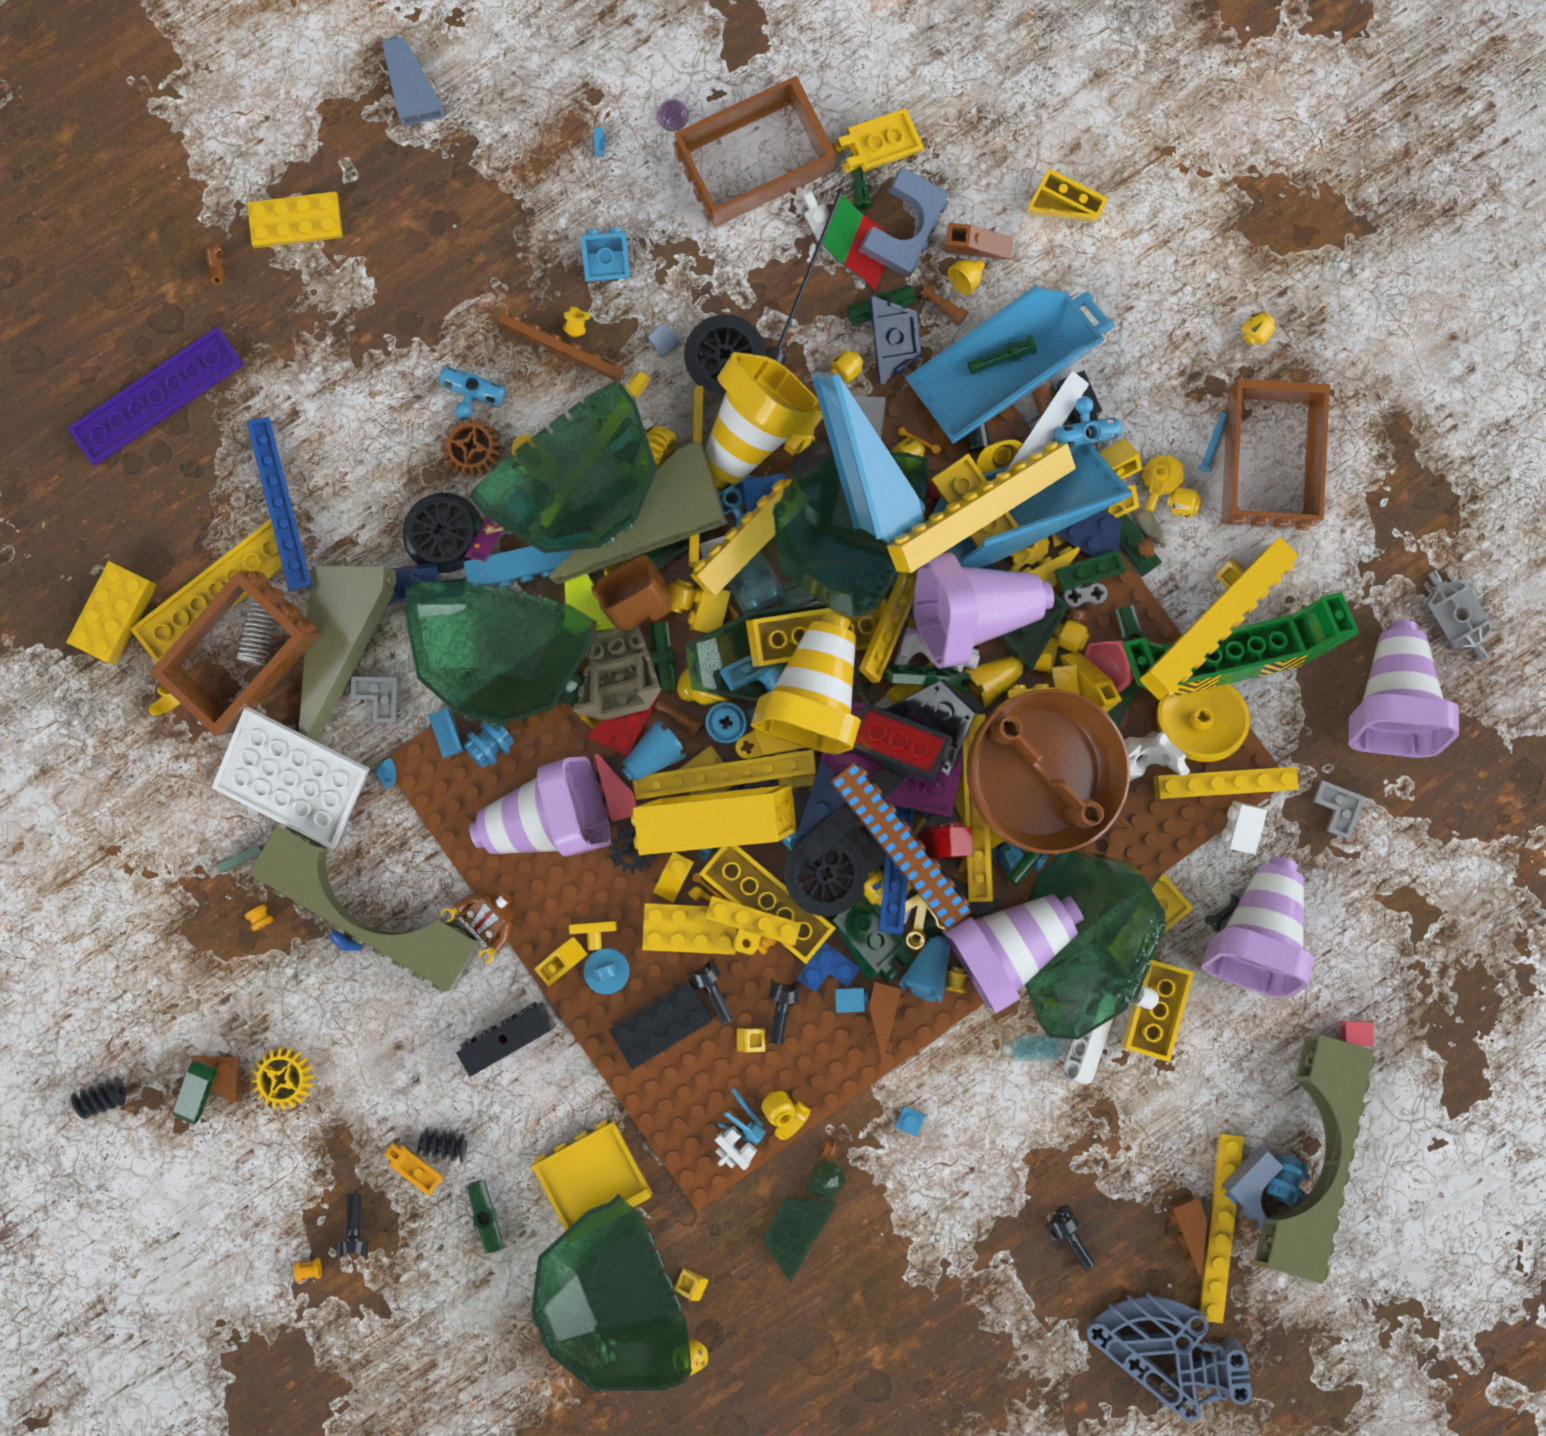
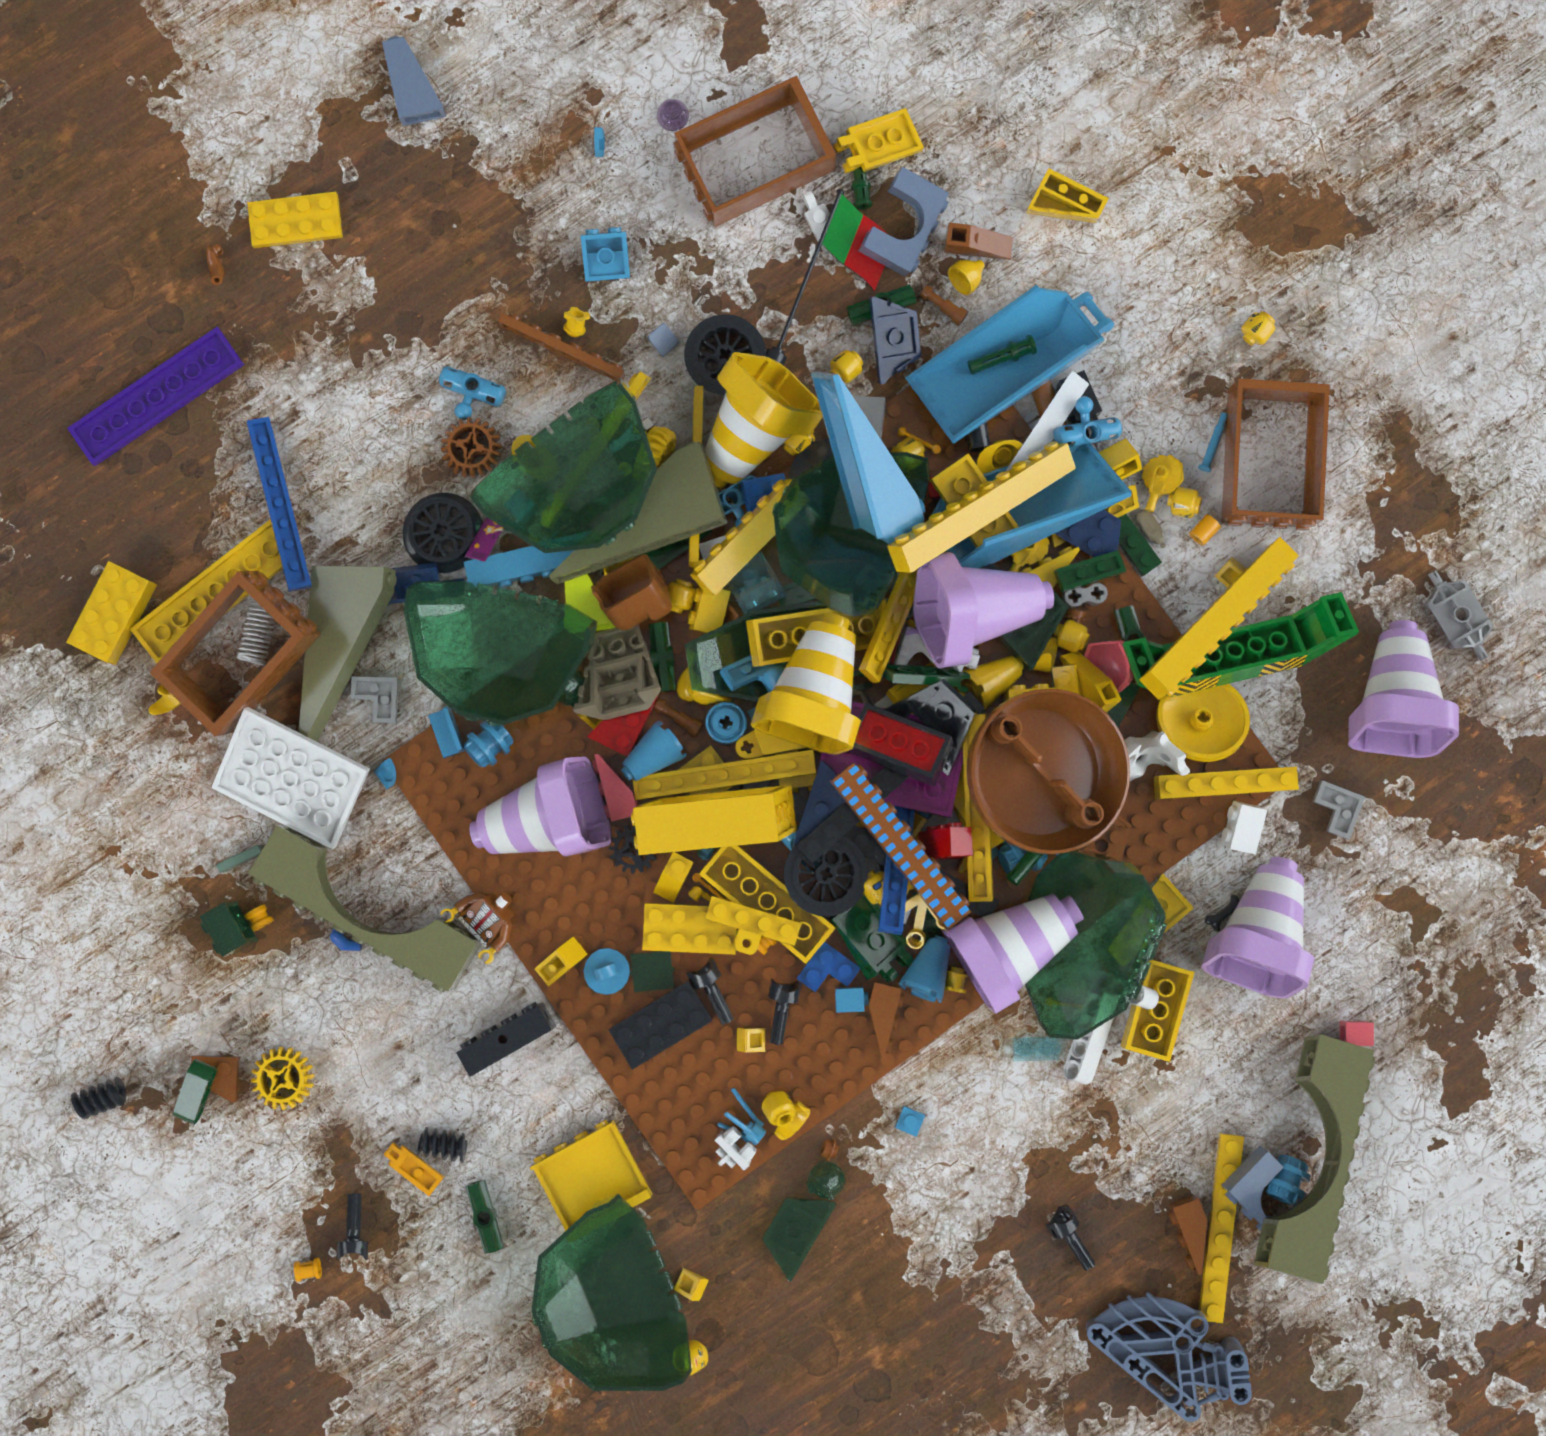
(228, 929): none -> clear green brick
(593, 932): yellow tile -> none
(652, 971): none -> clear green piece
(1146, 547): dark orange plate -> none
(1205, 530): none -> light orange piece

